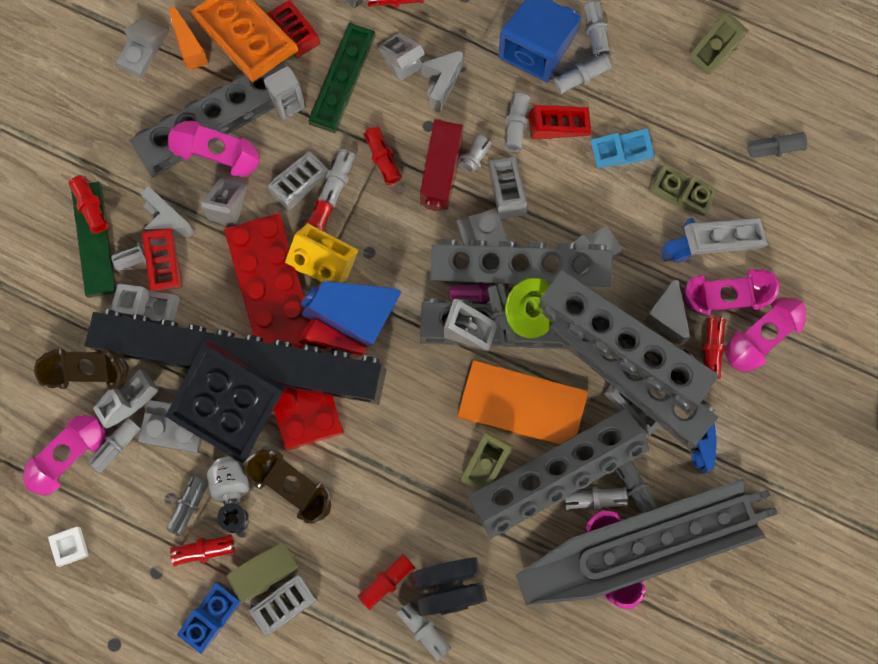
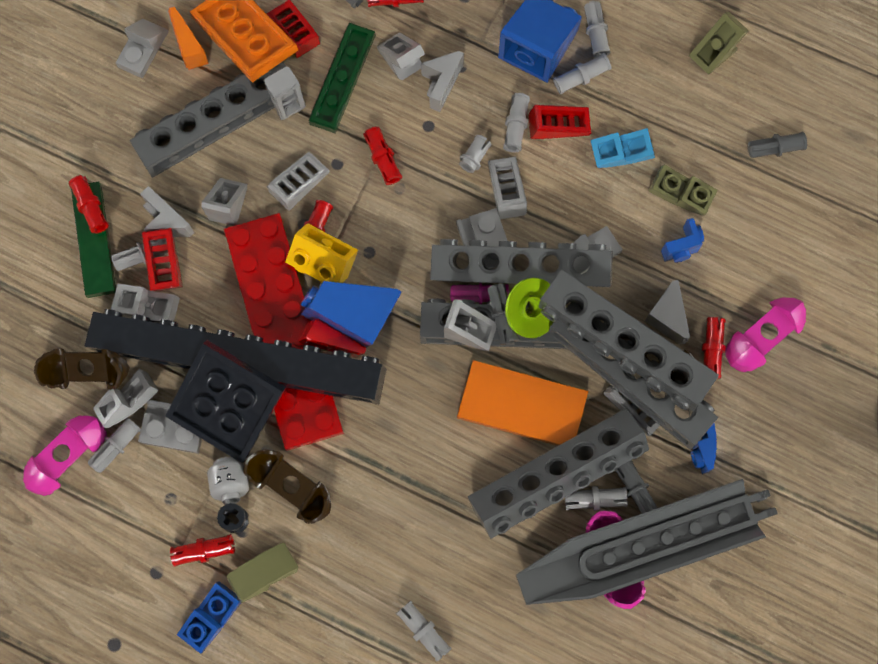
(68, 546): white plate -> none
(187, 504): dark grey axle -> none
(191, 138): dark pink piece -> none
(309, 599): light grey slope -> none
(337, 177): light grey pin -> none
(386, 581): red pin -> none
(441, 165): dark red slope -> none
(450, 592): black wheel -> none
(487, 461): olive slope -> none
(725, 236): light grey tile -> none
(753, 291): dark pink piece -> none

